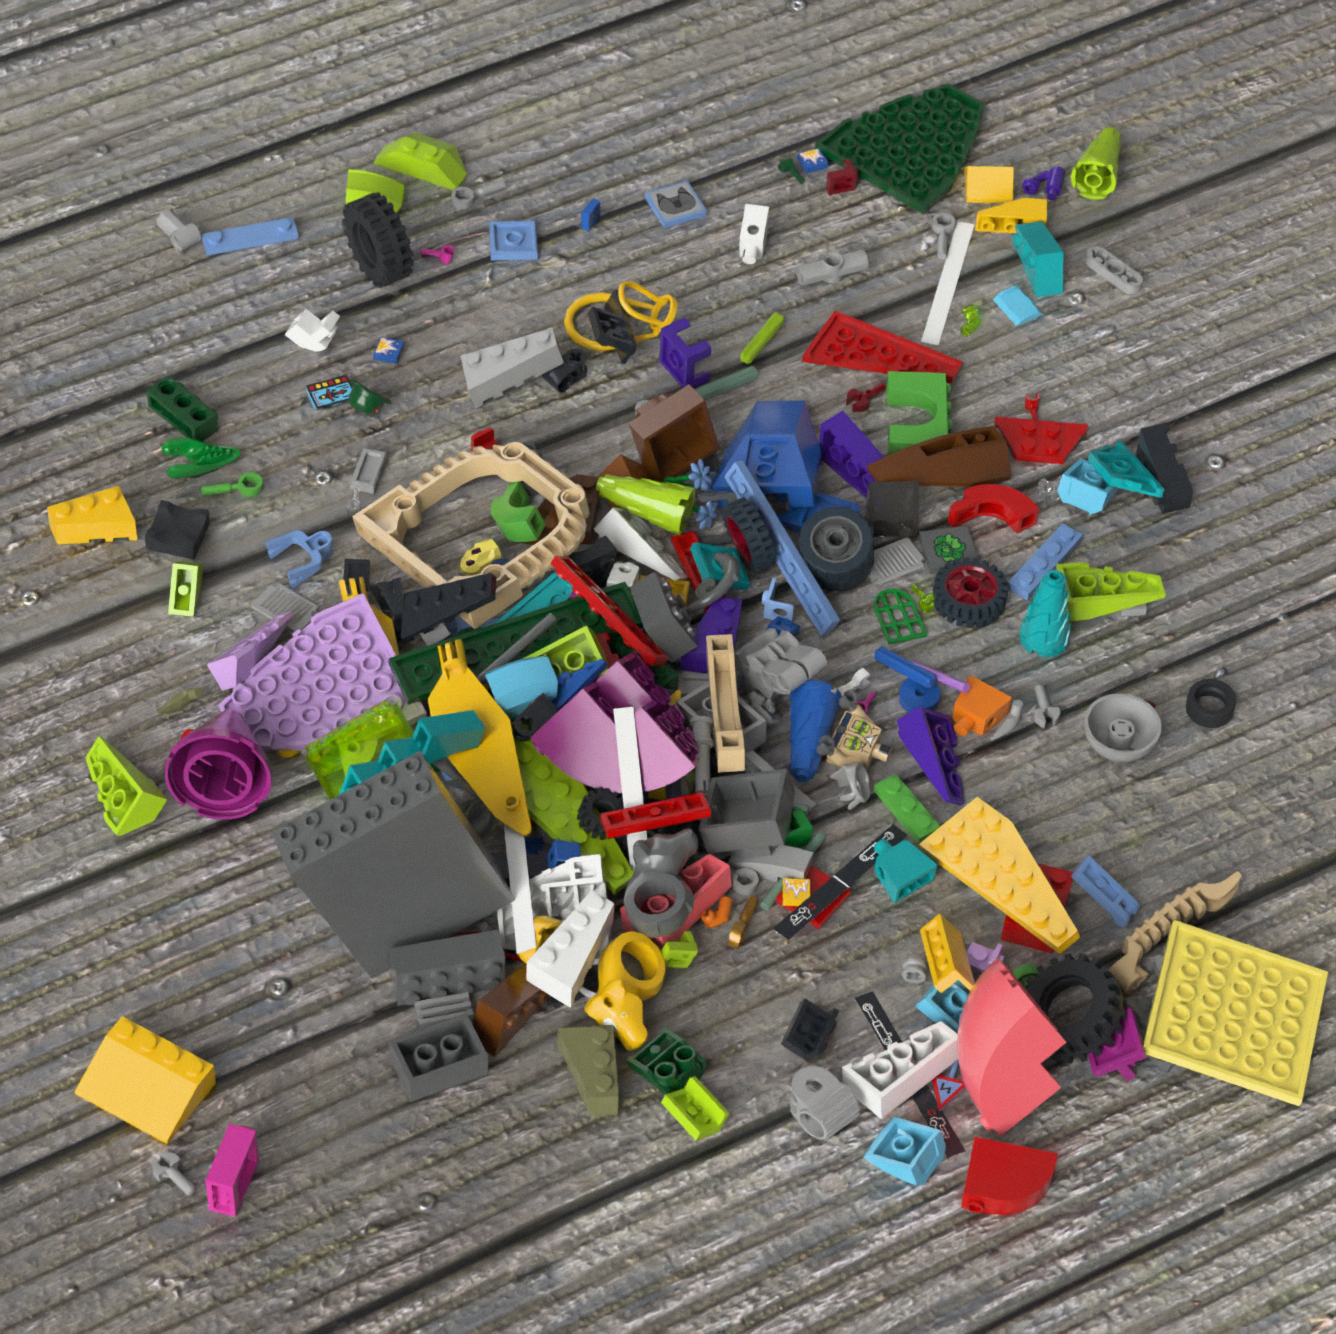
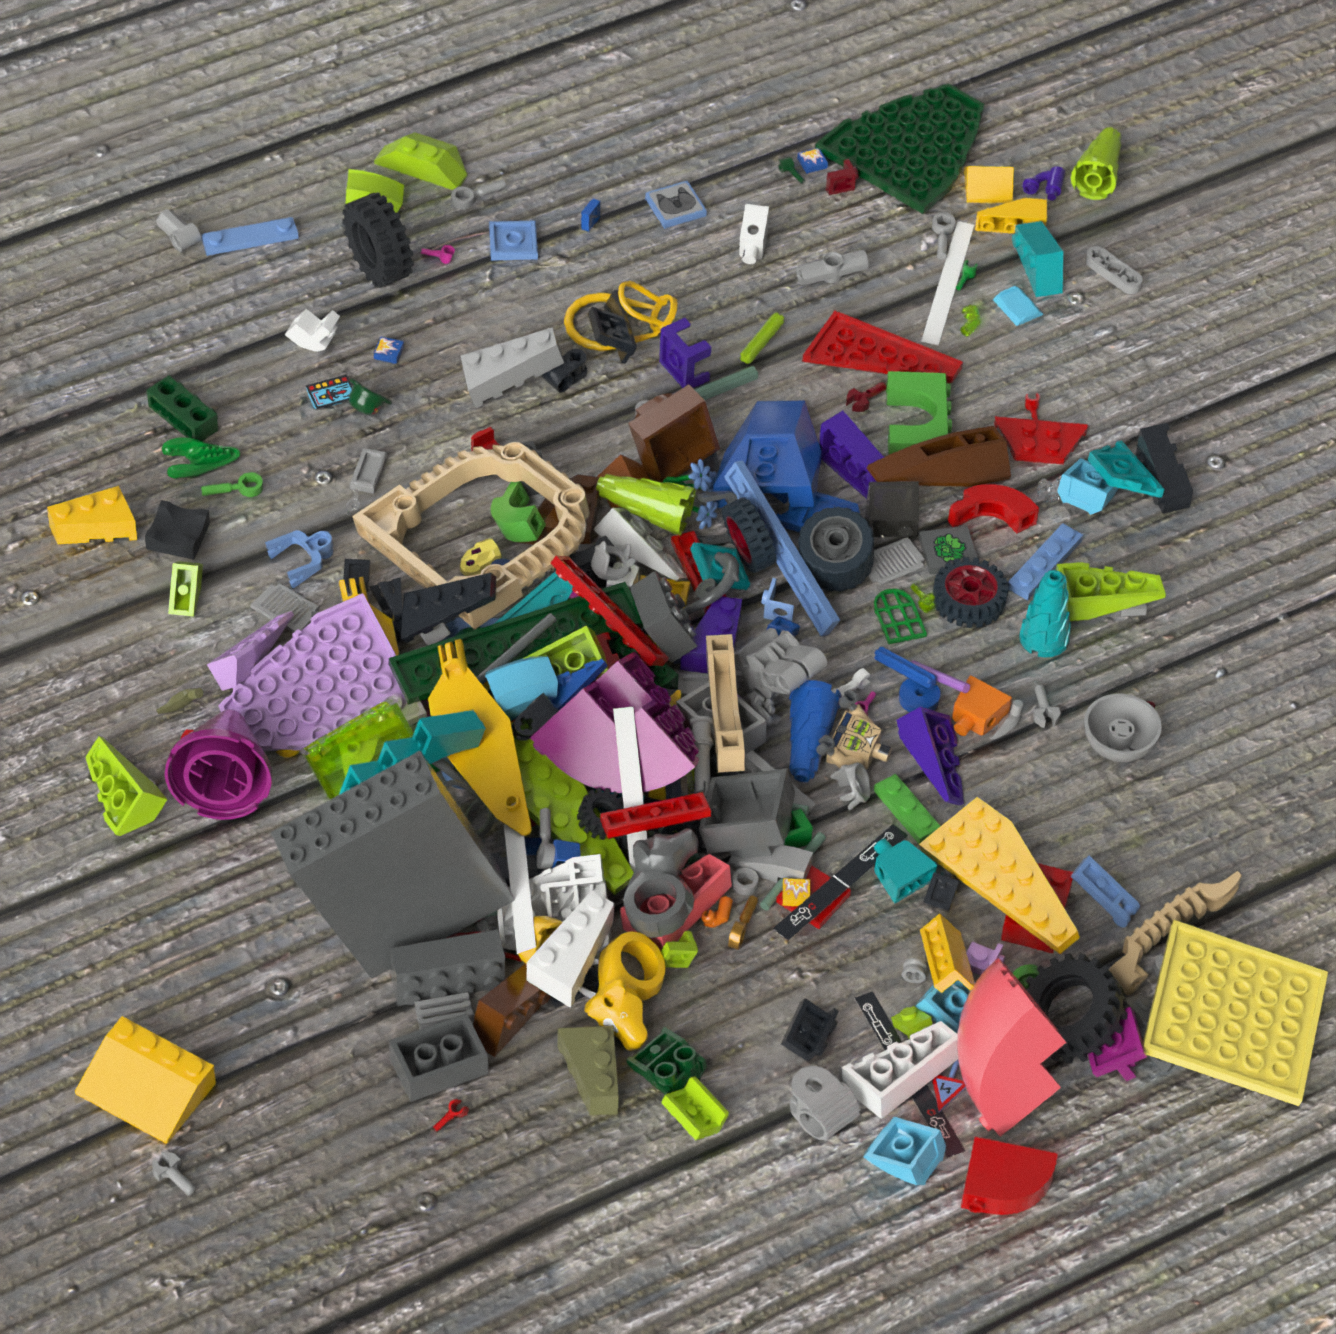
(232, 1170): dark pink window -> none
(451, 1114): none -> red hand
(546, 851): none -> light grey piece
(601, 561): none -> light grey piece
(911, 1021): none -> lime bracket
(941, 891): none -> black bracket
(967, 272): none -> green hand
(1212, 688): black tyre -> none

